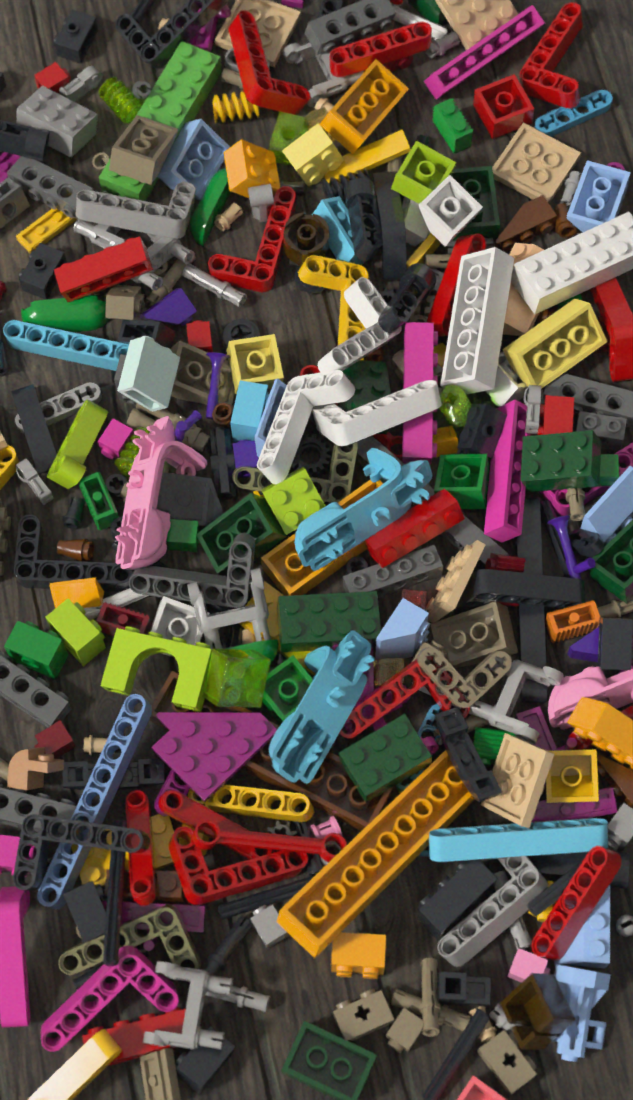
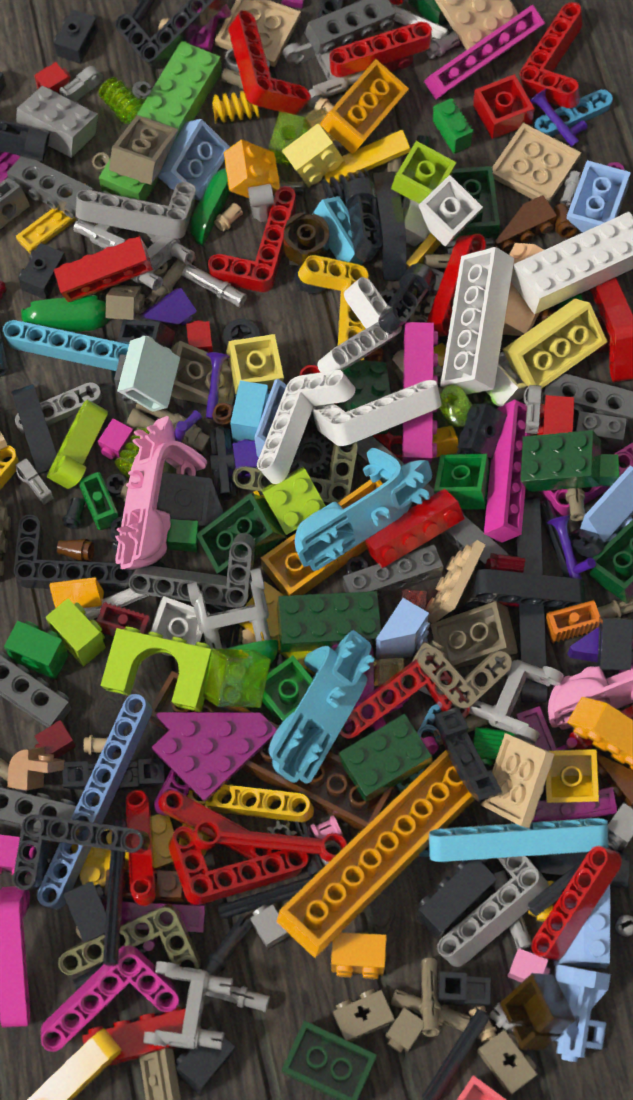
(568, 134): none -> dark purple piece

